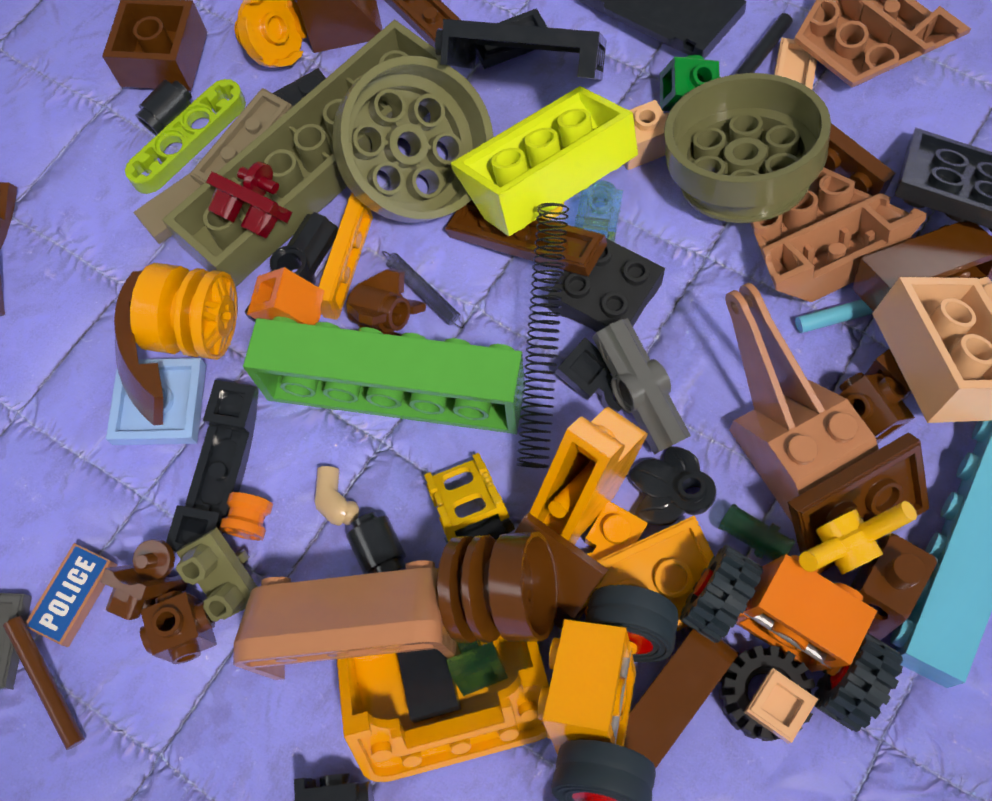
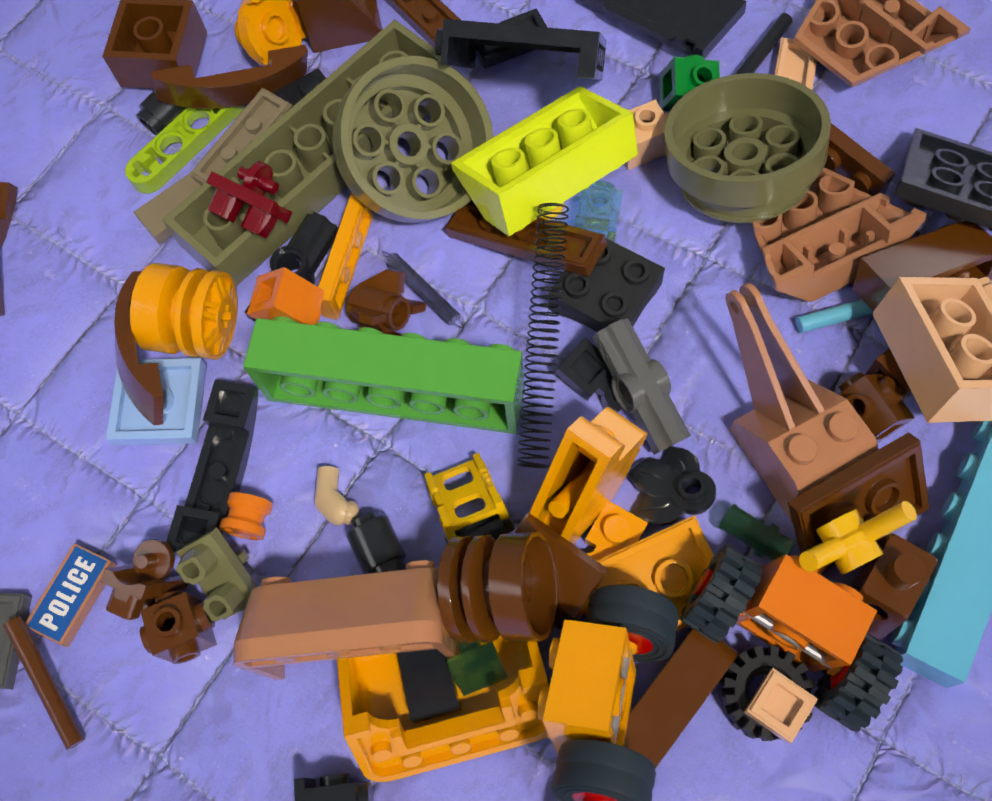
(229, 89): none -> reddish brown slope

